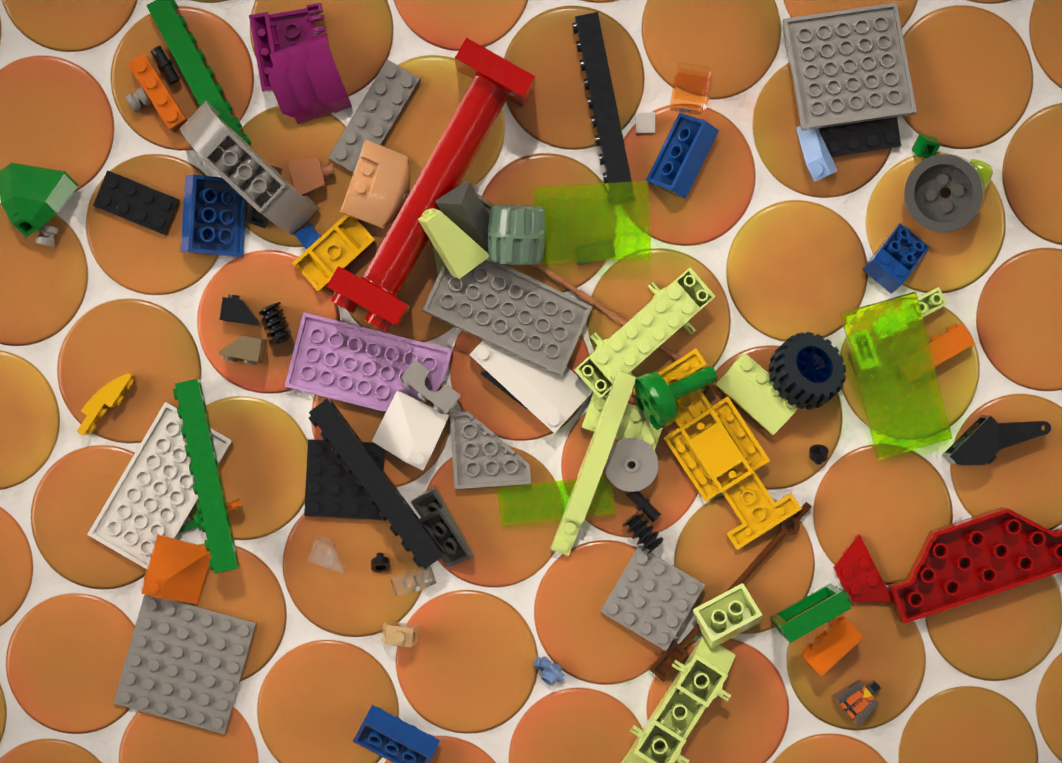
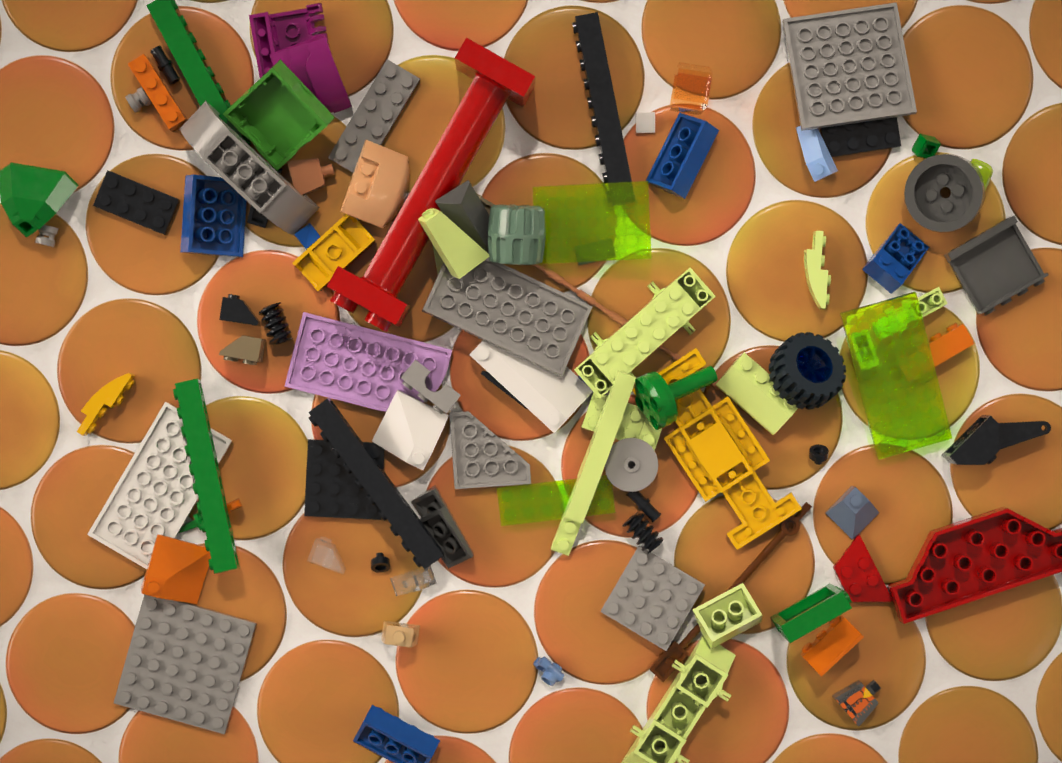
(278, 115): none -> bright green tile
(817, 278): none -> yellowish green slope
(852, 512): none -> sand blue slope
(995, 266): none -> dark grey panel

